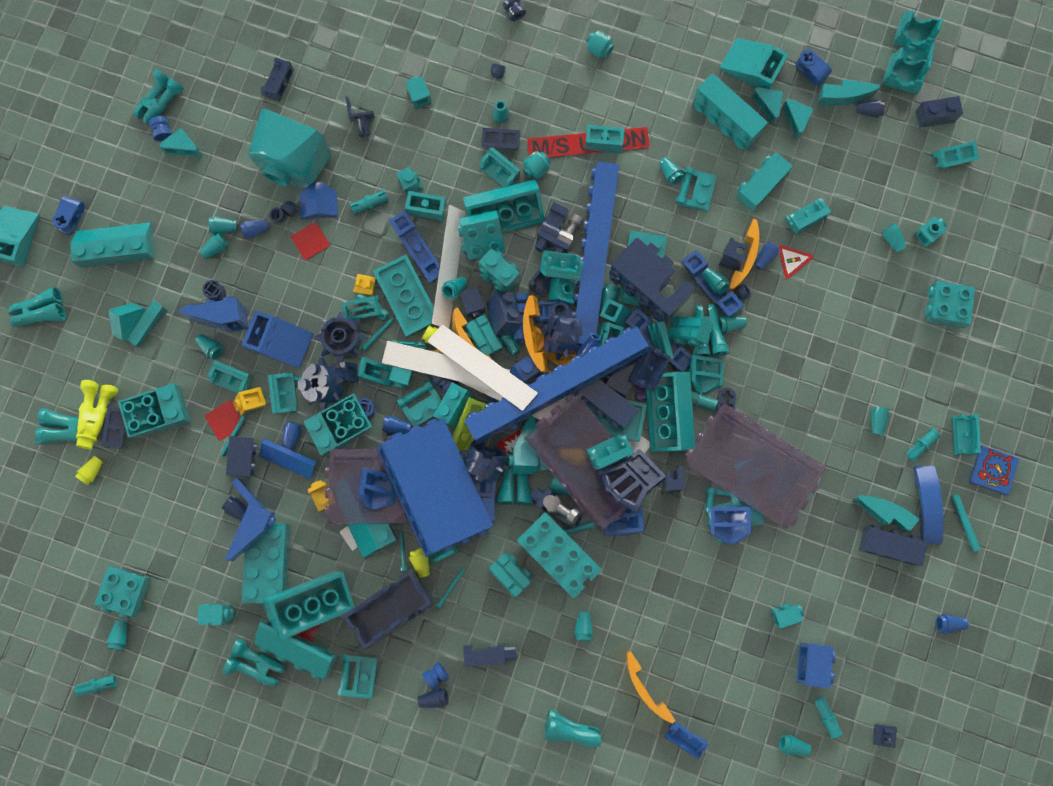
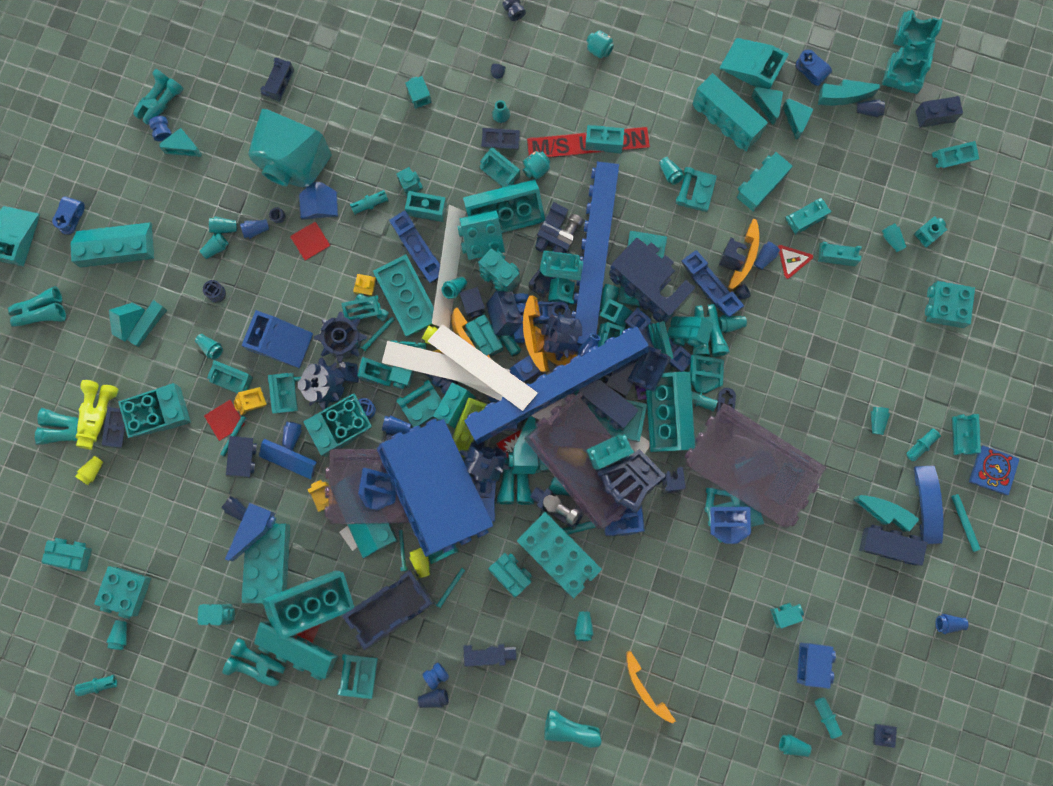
(66, 555): none -> teal brick
(224, 314): blue slope -> none
(245, 492): blue tile -> none
(289, 208): dark blue hinge -> none
(361, 118): dark blue bracket -> none
(684, 739): blue hinge -> none
(717, 282): teal cone -> none
(839, 254): none -> teal hinge

